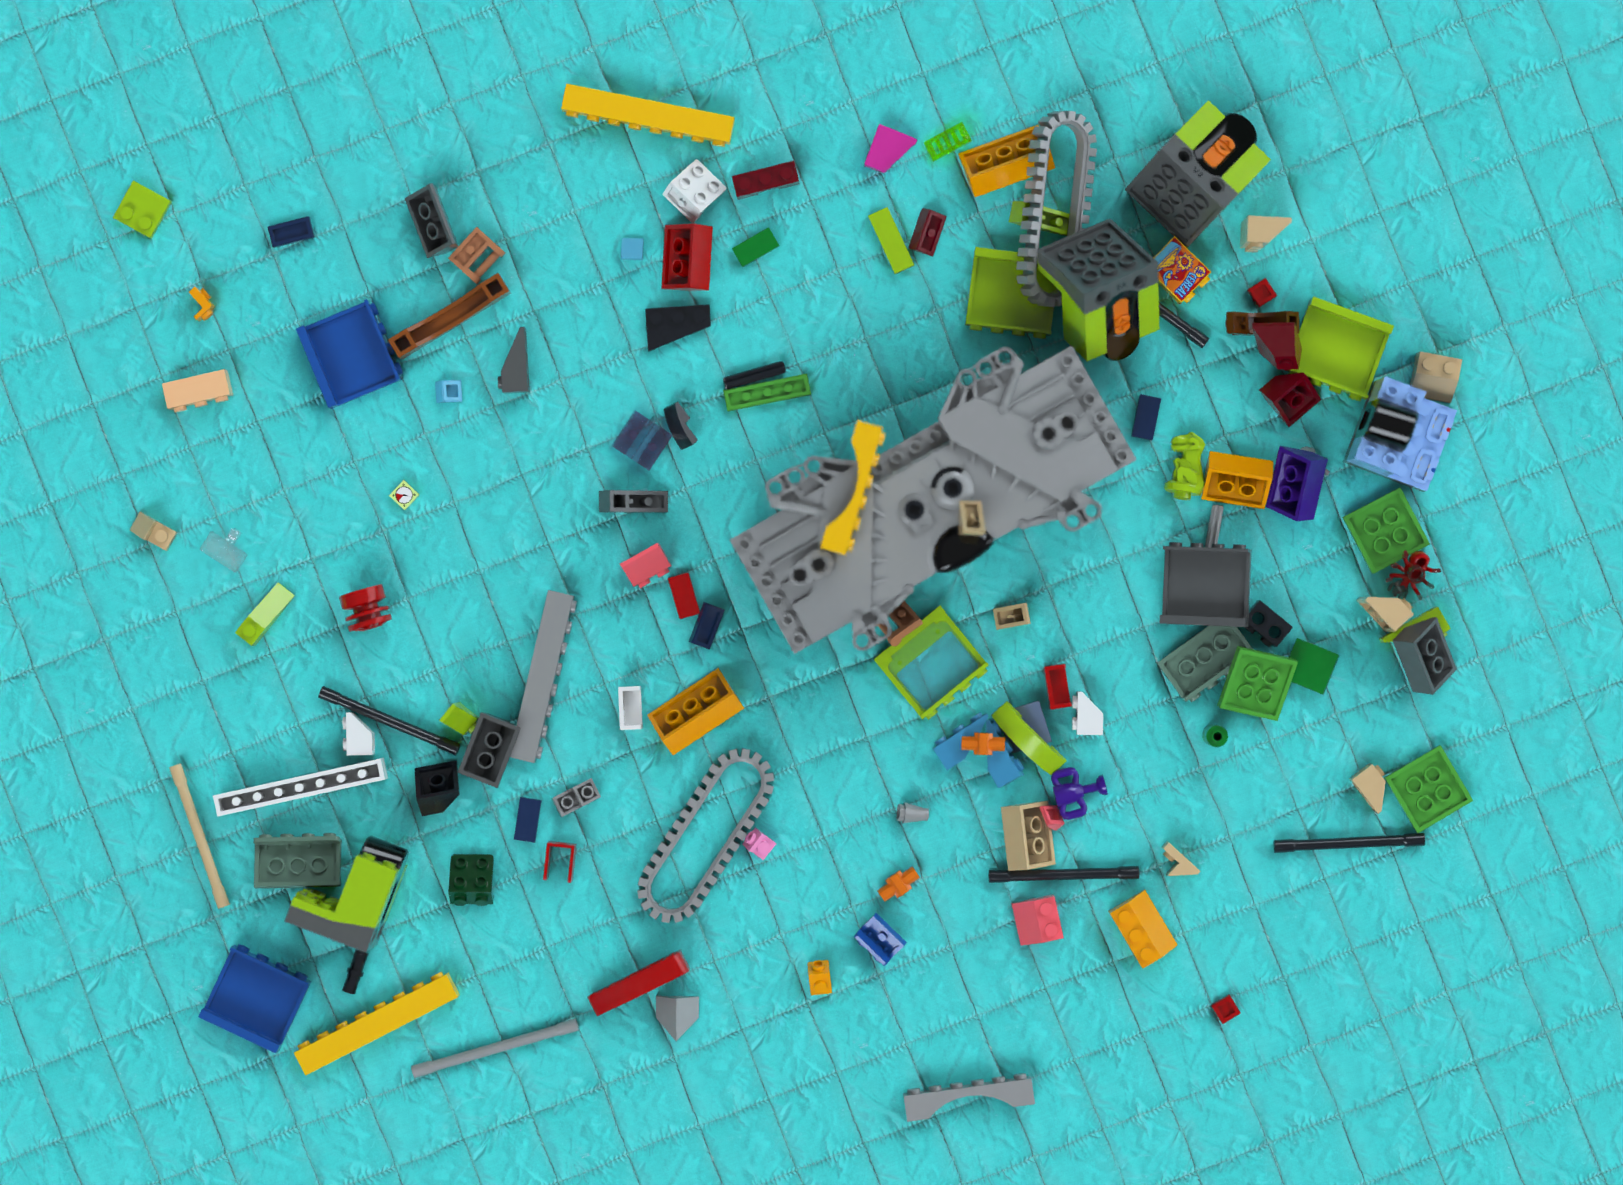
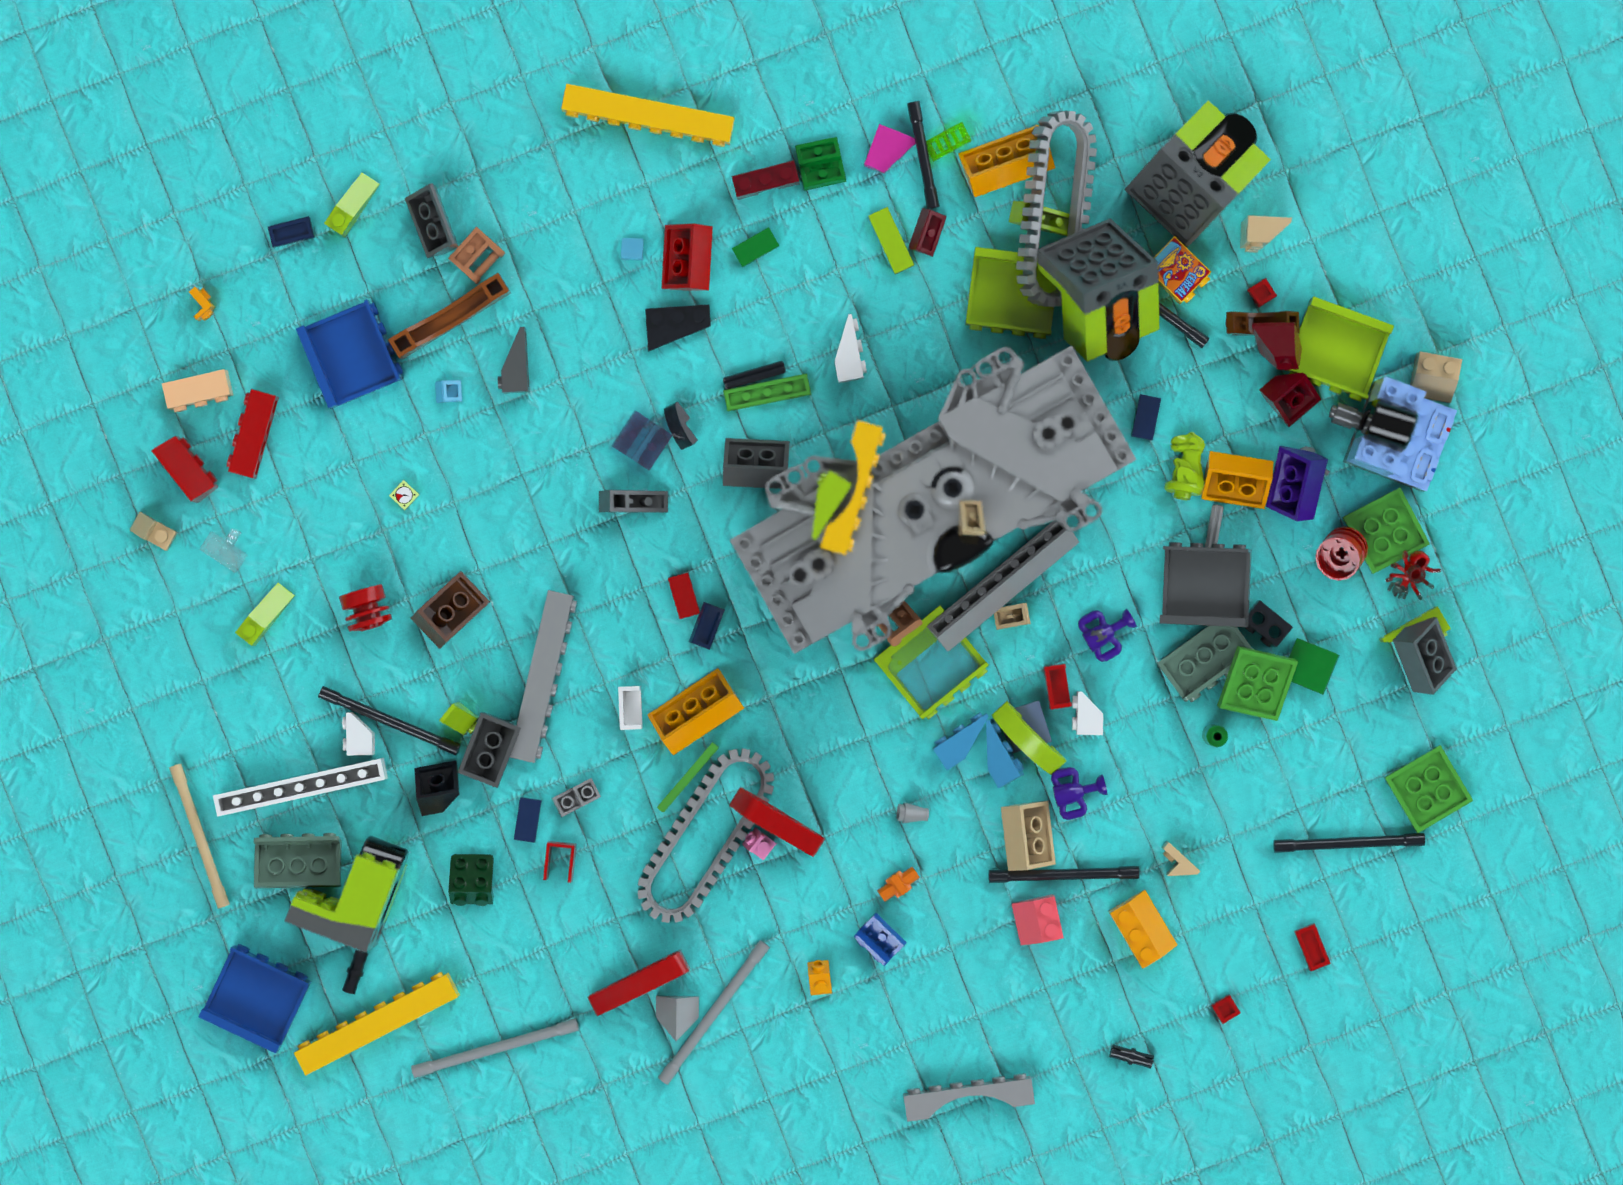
(142, 209): lime plate -> none
(186, 468): none -> red slope
(253, 433): none -> red brick
(351, 205): none -> lime slope
(450, 610): none -> slope
(646, 565): coral slope -> none
(673, 1066): none -> light grey piece
(688, 777): none -> bright green tile
(694, 190): white bracket -> none
(754, 462): none -> dark grey slope
(776, 822): none -> red beam
(820, 163): none -> green slope
(829, 496): none -> lime slope
(847, 359): none -> white slope
(917, 123): none -> black piece
(983, 743): orange axle -> none
(1002, 584): none -> light grey brick
(1052, 816): coral slope -> none
(1104, 633): none -> dark purple piece
(1131, 1056): none -> black pin
(1312, 947): none -> red tile
(1334, 561): none -> red wheel
(1345, 415): none -> dark grey brick
(1370, 785): tan slope -> none
(1387, 612): tan slope -> none

